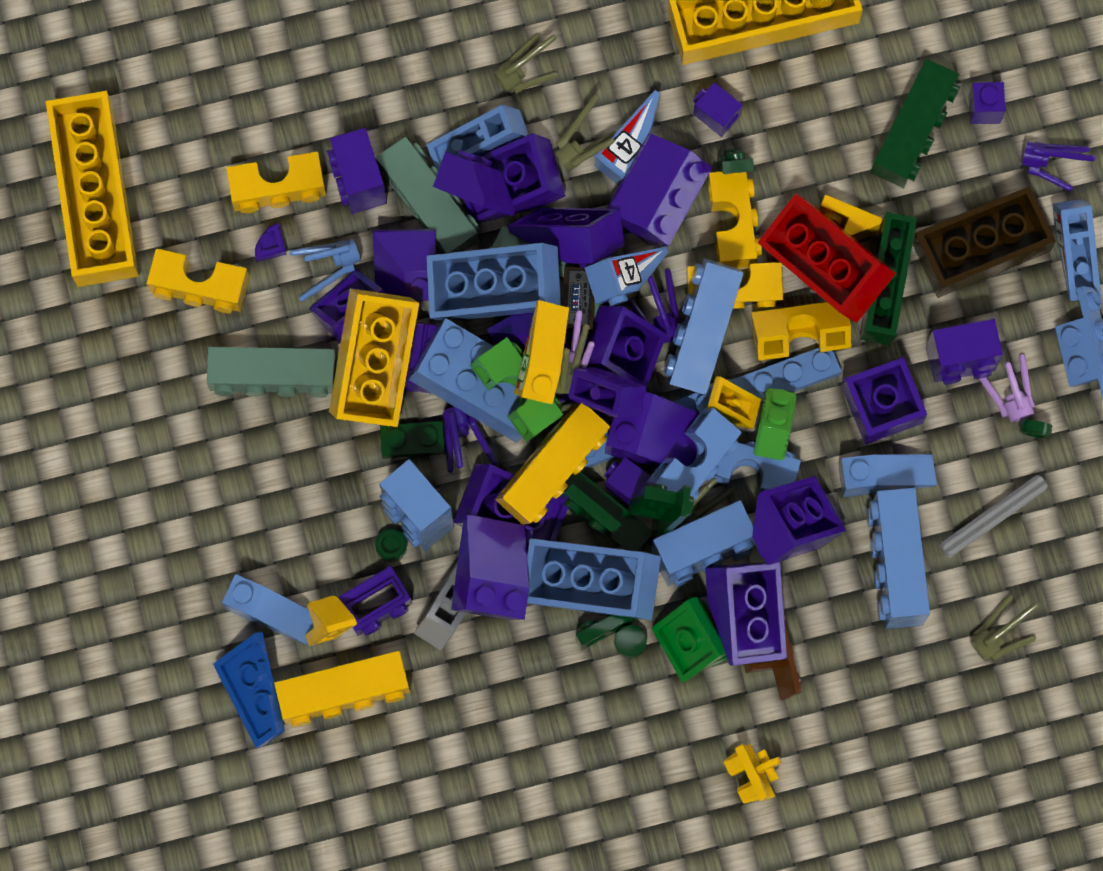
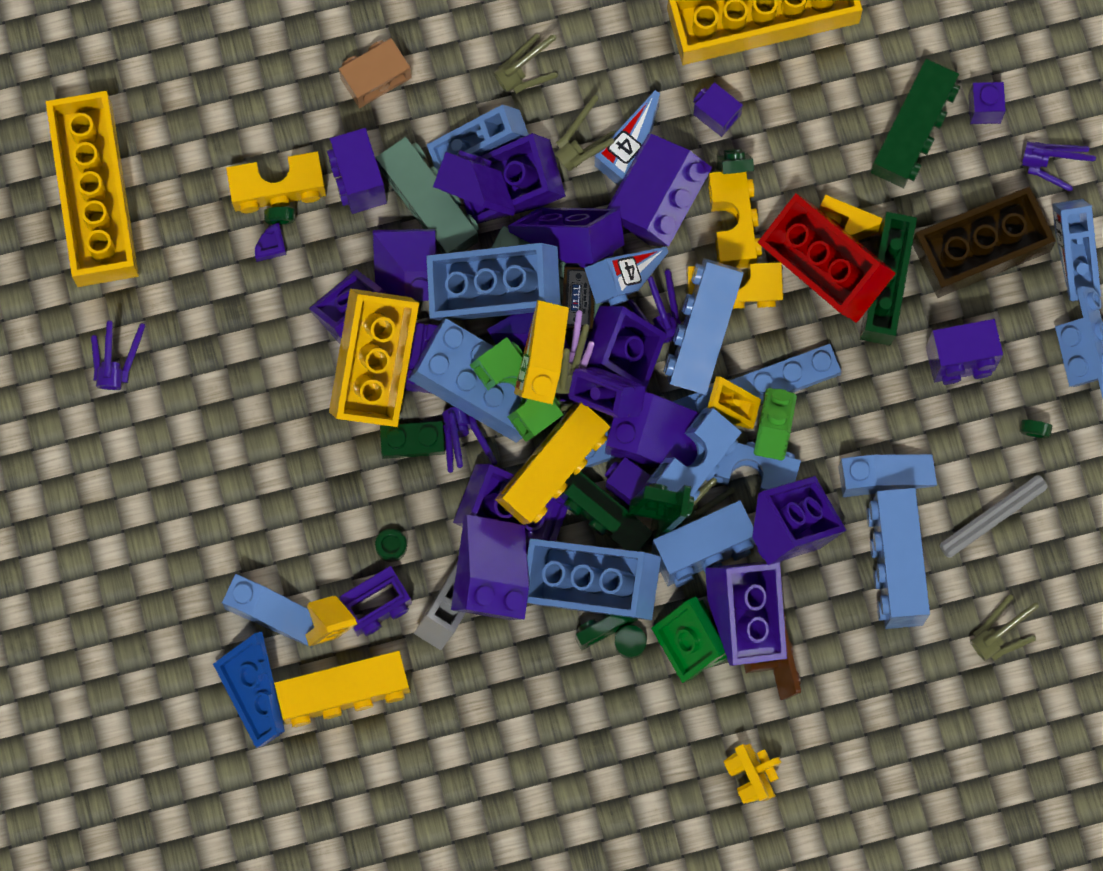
(108, 373): none -> dark purple plant
(222, 290): yellow arch -> none
(271, 370): sand green brick -> none
(279, 215): none -> dark green tile
(342, 253): medium blue plant -> none
(374, 72): none -> medium nougat brick
(416, 505): medium blue brick -> none
(778, 327): yellow arch -> none
(884, 400): dark purple brick -> none
(1019, 404): lavender plant -> none

